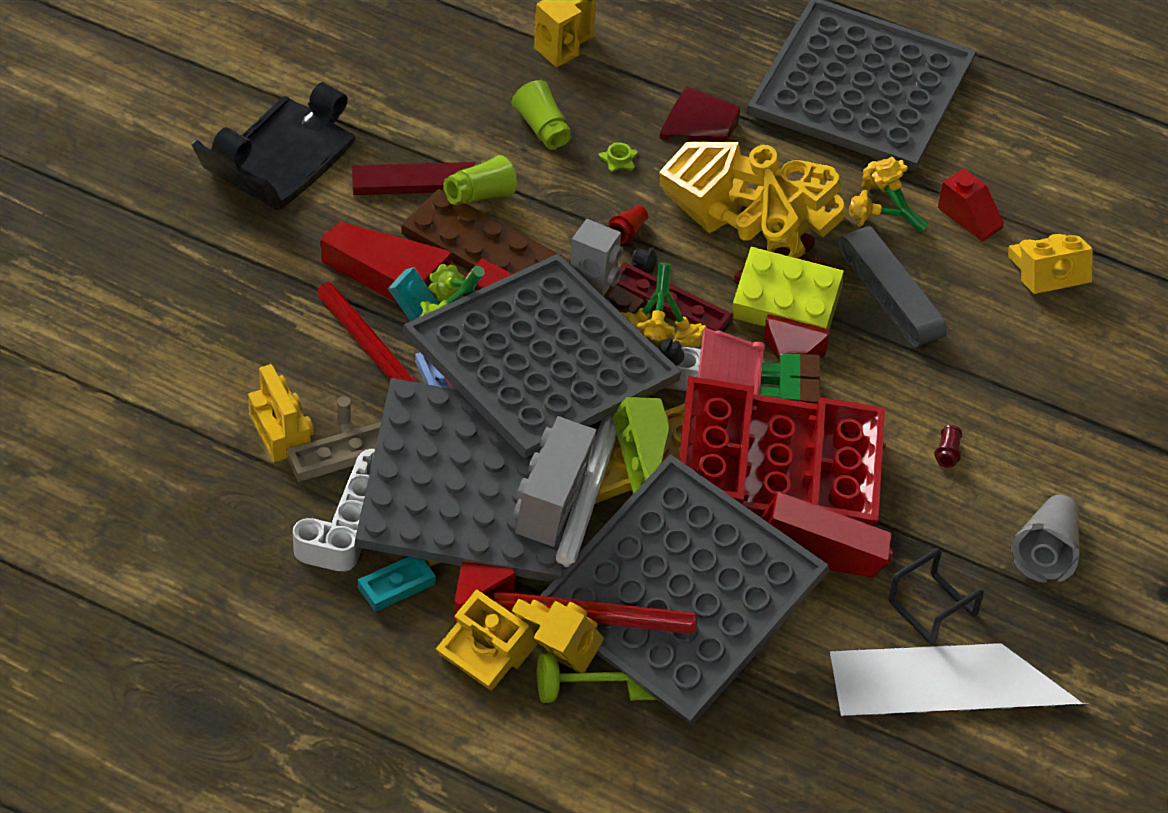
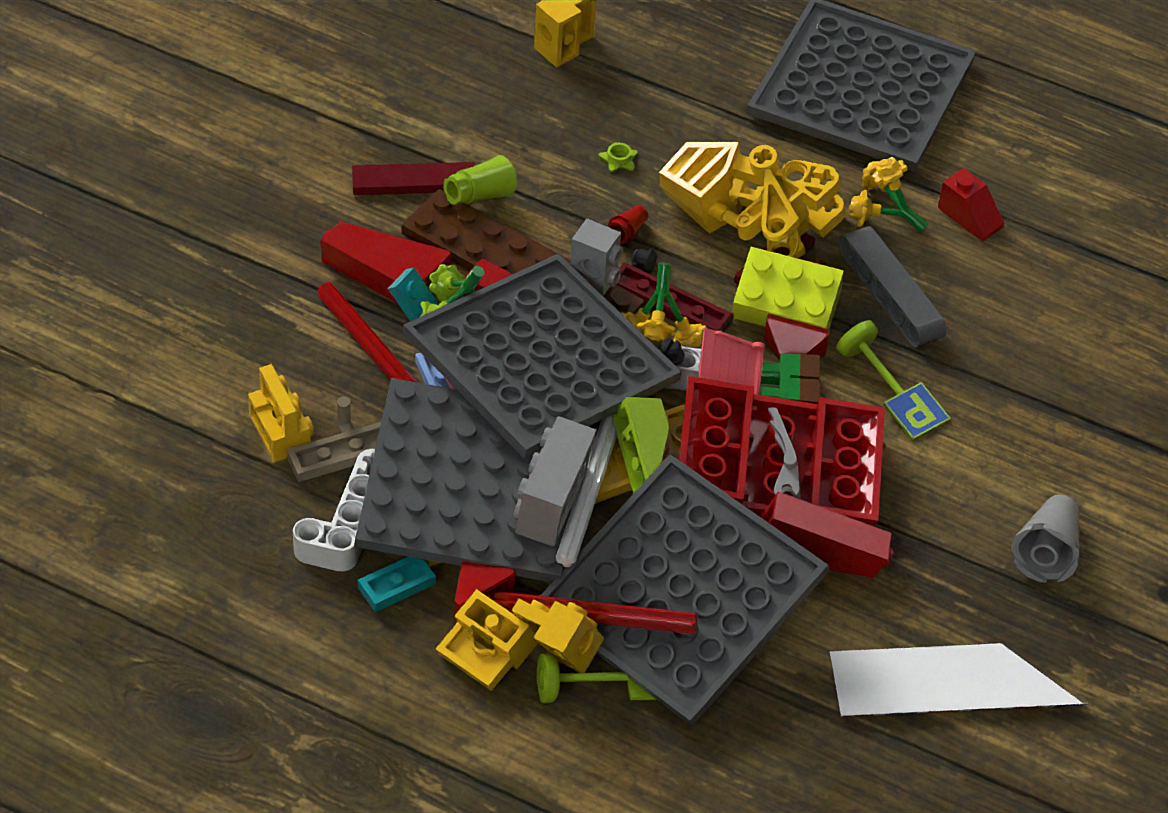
(282, 149): black panel -> none
(542, 114): lime plant -> none
(701, 117): dark red slope -> none
(789, 475): none -> light grey arm
(912, 409): none -> lime piece
(948, 451): dark red pin -> none
(961, 602): black piece -> none
(1040, 265): yellow brick -> none

